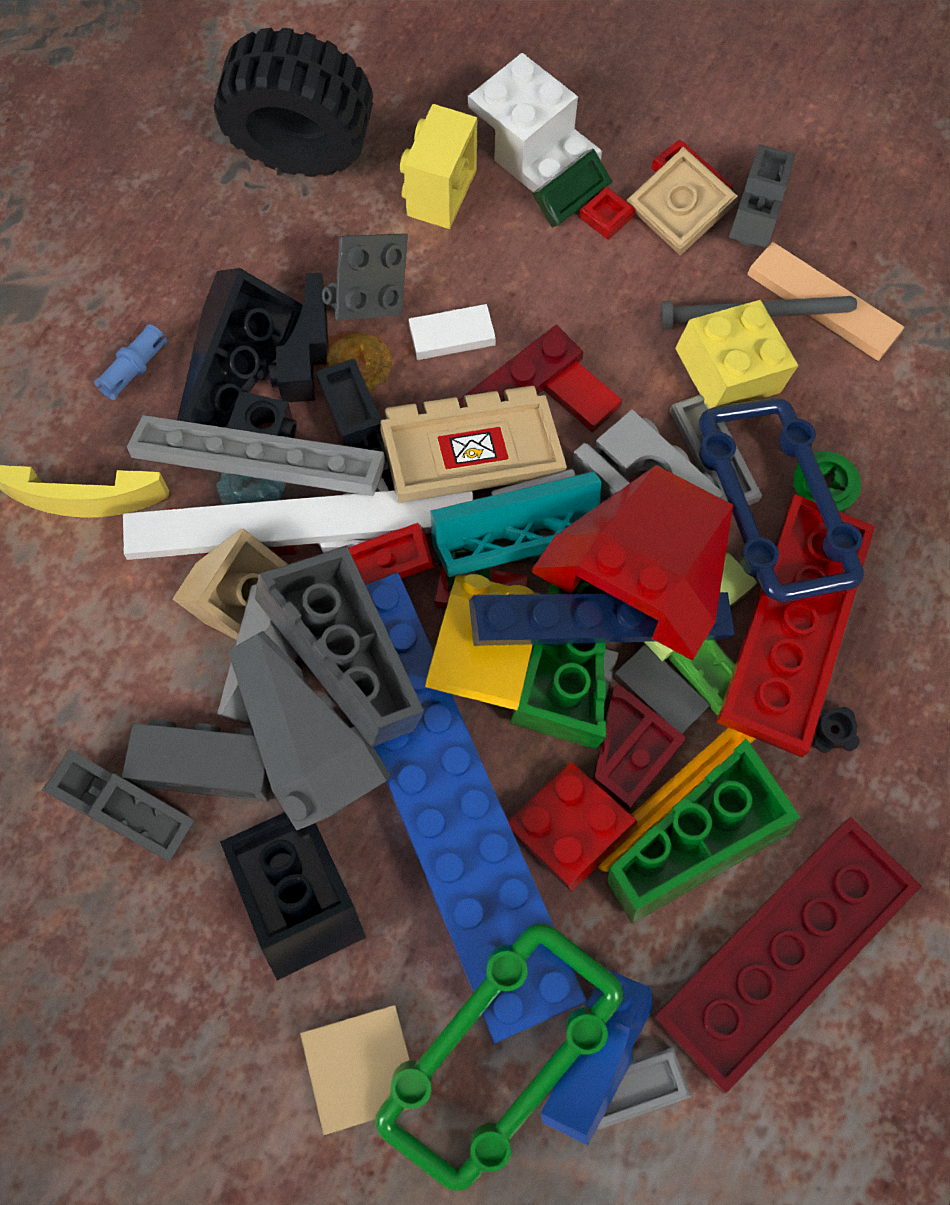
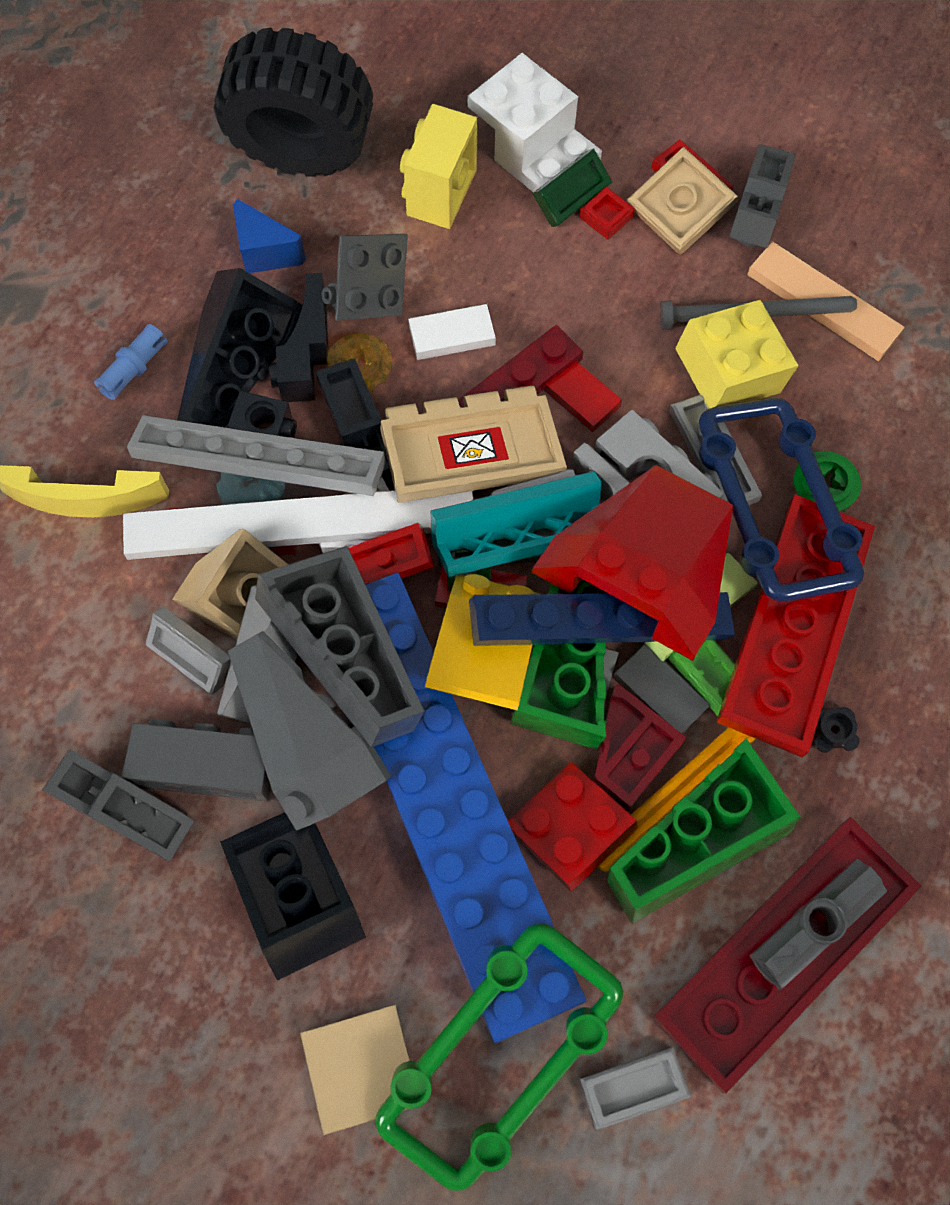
(187, 650): none -> light grey tile
(265, 242): none -> blue slope
(593, 1079): blue slope -> none
(797, 944): none -> dark grey piece

